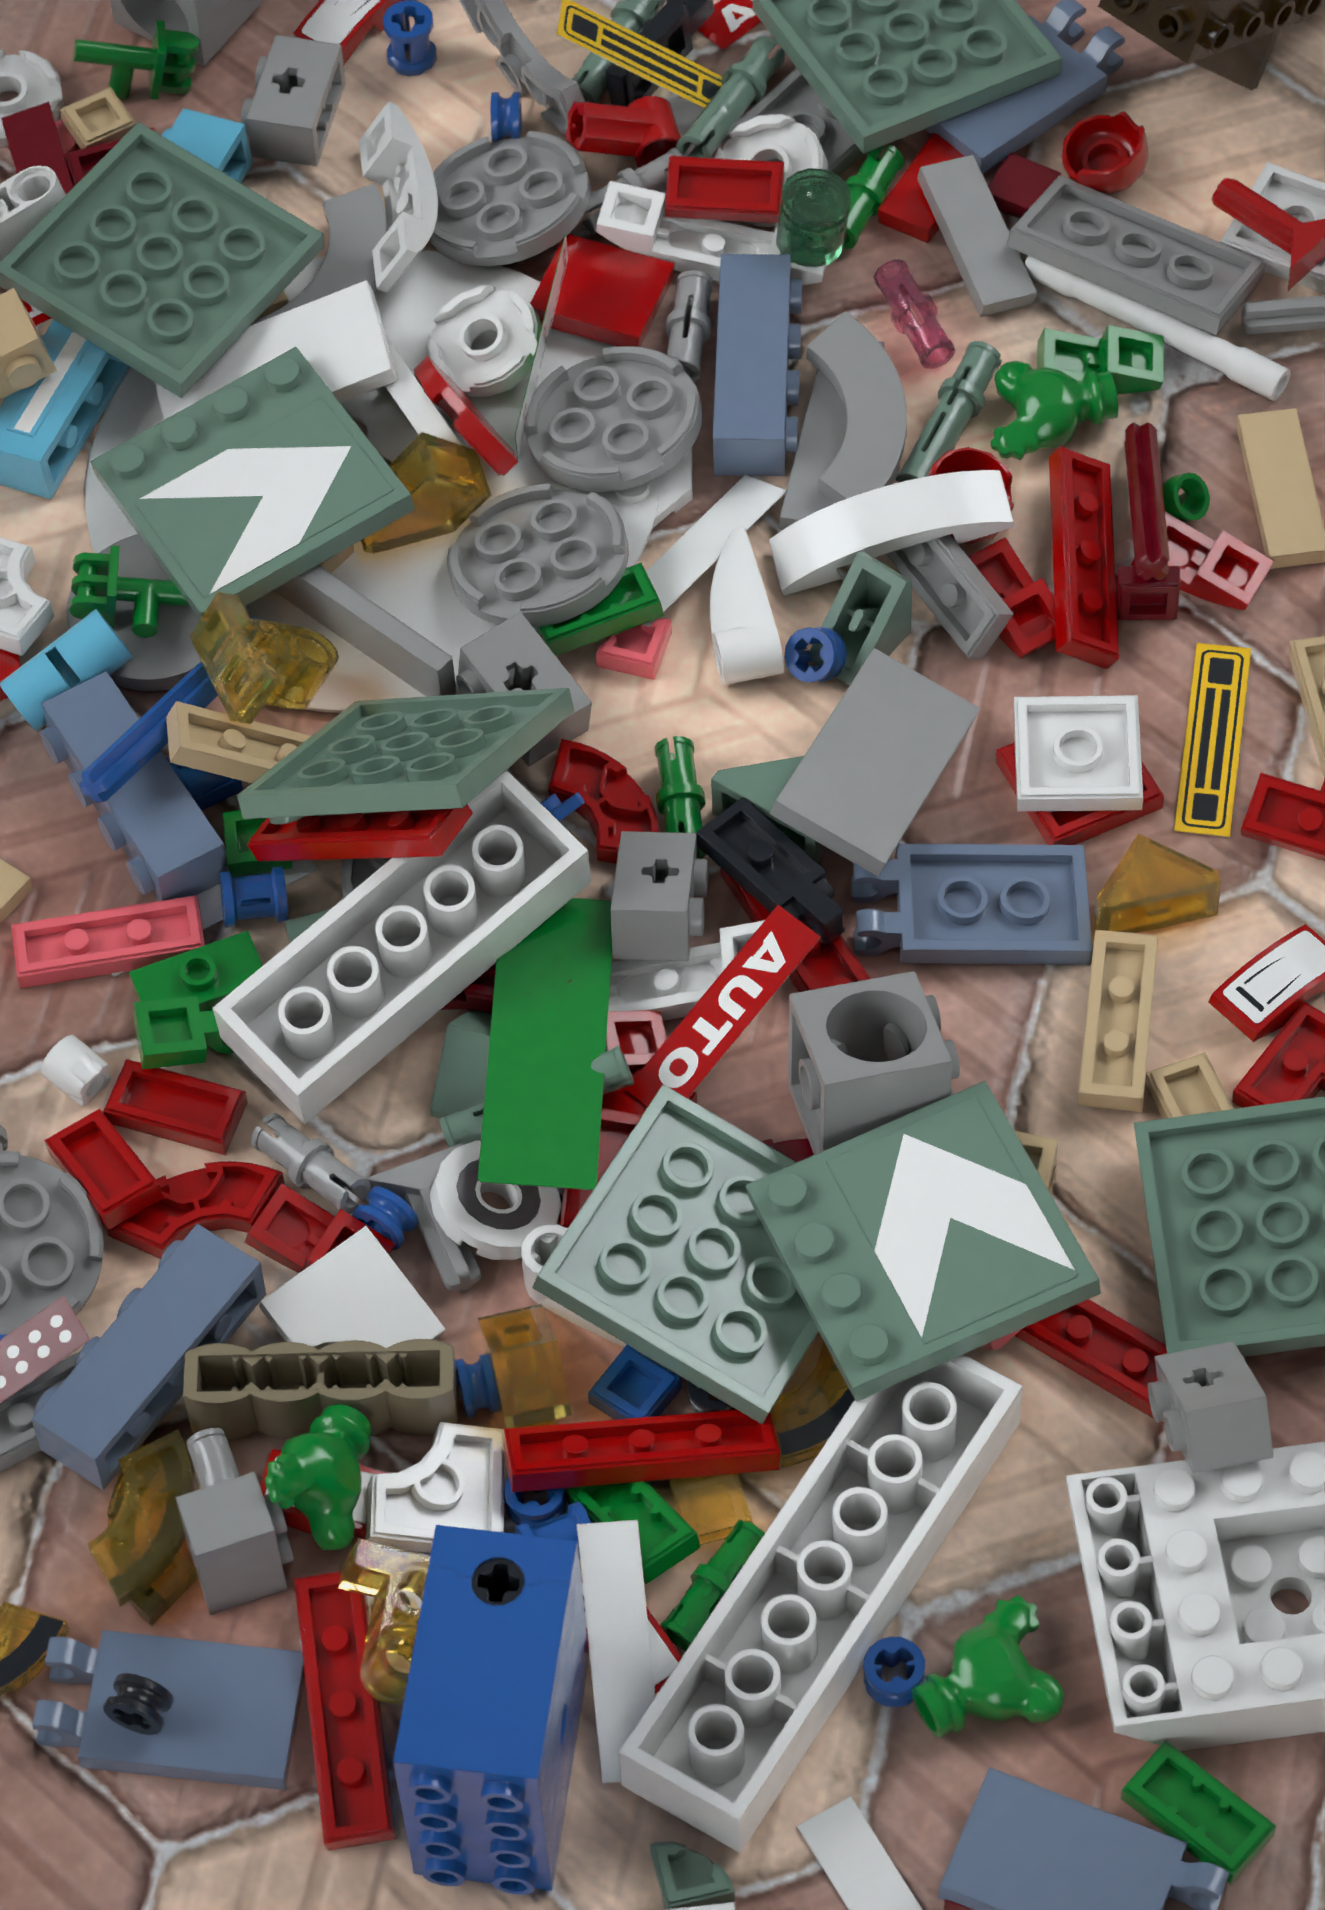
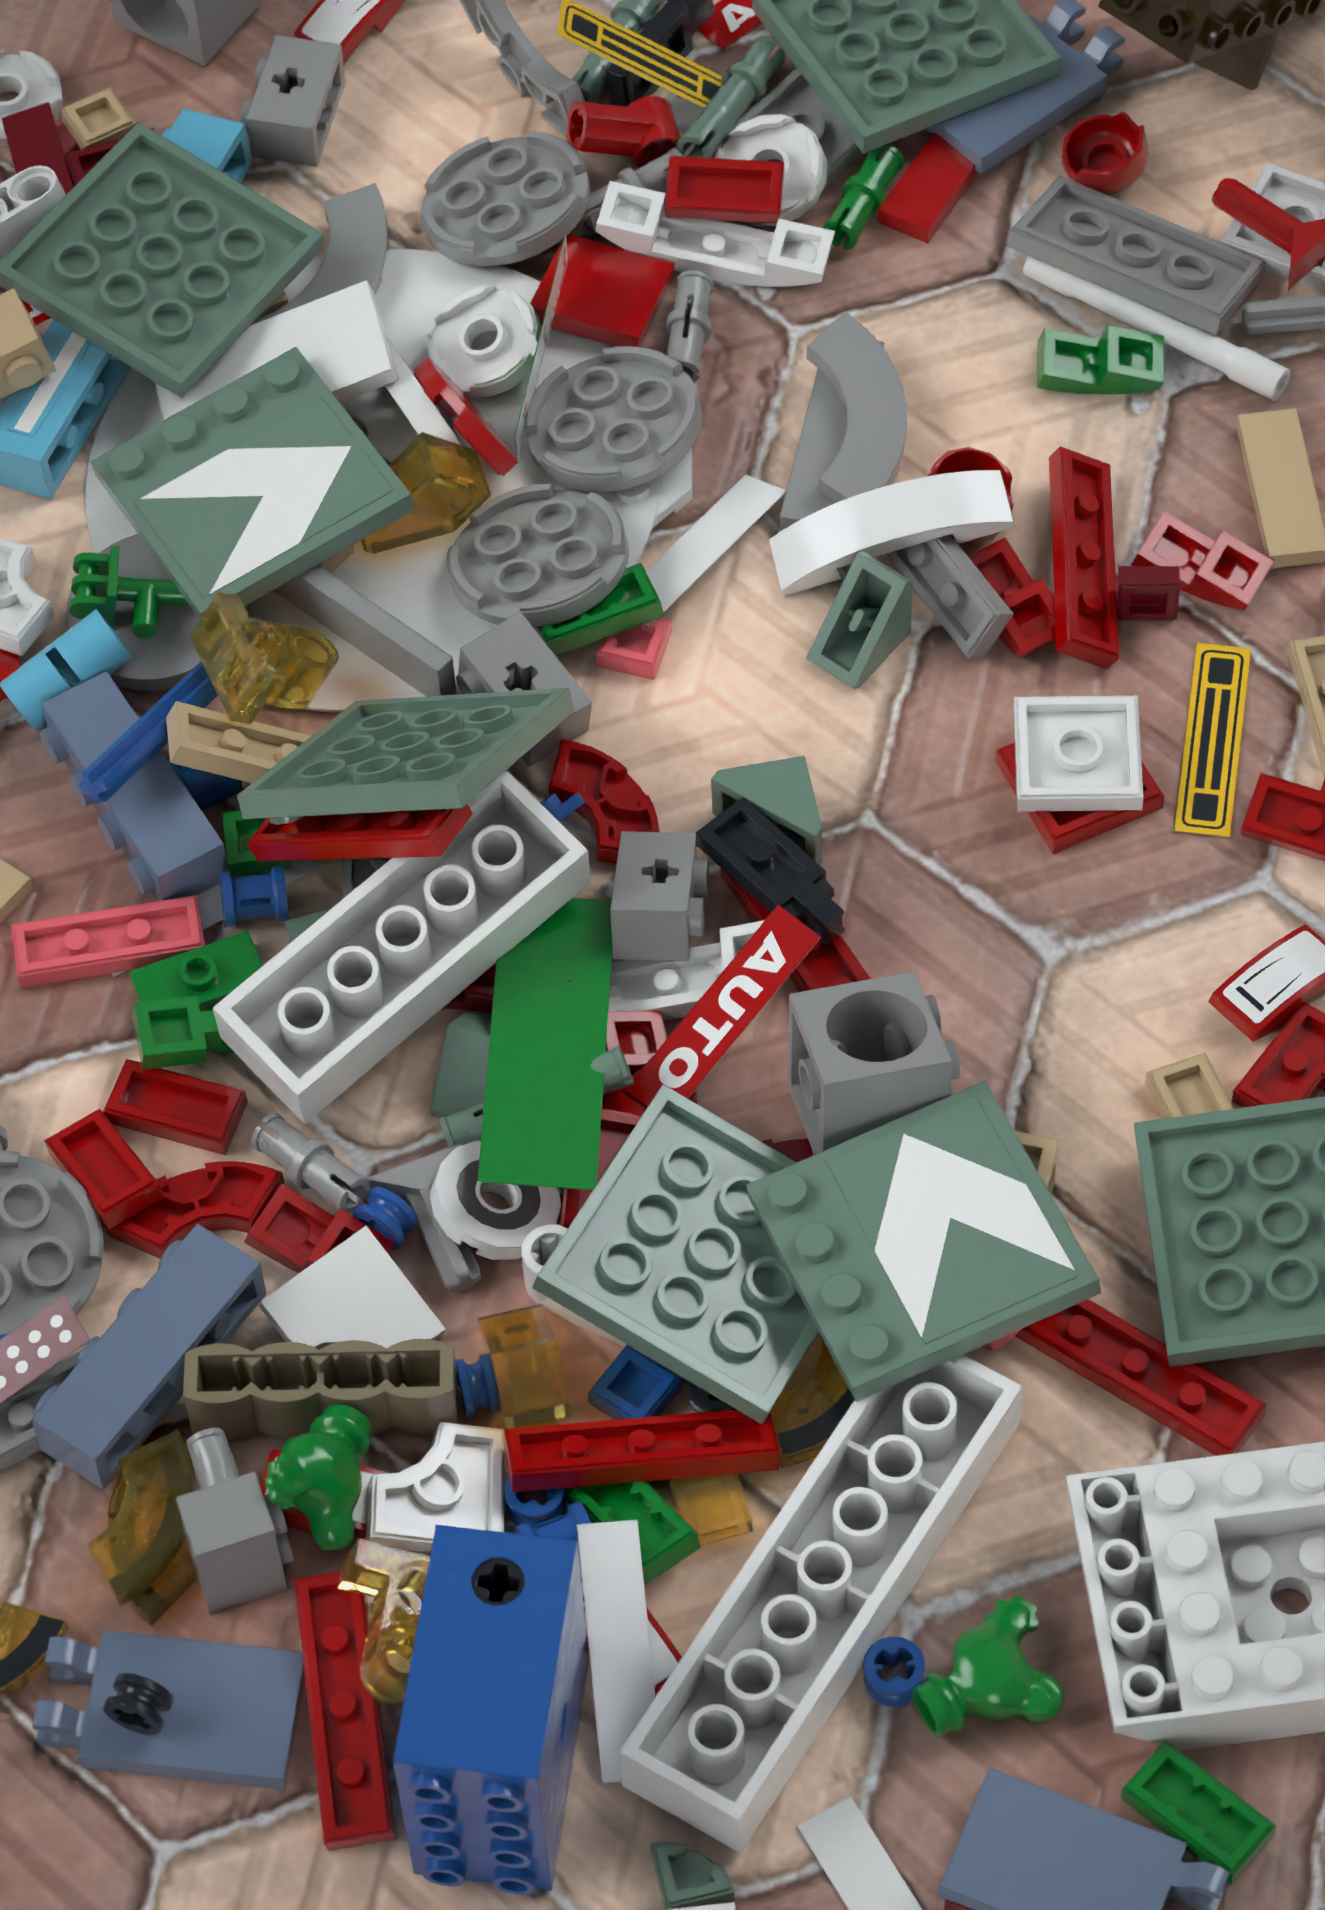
(76, 1070): white hose -> none
(166, 61): green arm -> none
(397, 27): blue bush -> none
(399, 163): white slope -> none
(506, 116): blue bush -> none
(679, 795): green pin -> none
(711, 1584): green pin -> none
(741, 616): white piece -> none
(753, 365): sand blue brick -> none
(798, 655): blue bush -> none
(813, 215): clear green piece -> none
(875, 762): light grey tile -> none
(926, 333): clear pink pin -> none
(959, 400): sand green pin -> none
(976, 235): light grey tile -> none
(978, 905): sand blue tile -> none
(1020, 184): dark red tile -> none
(1049, 406): green animal -> none
(1118, 1020): tan plate -> none
(1146, 501): dark red axle -> none
(1156, 890): clear yellow slope -> none
(1192, 503): green hinge -> none
(1211, 1407): light grey brick -> none

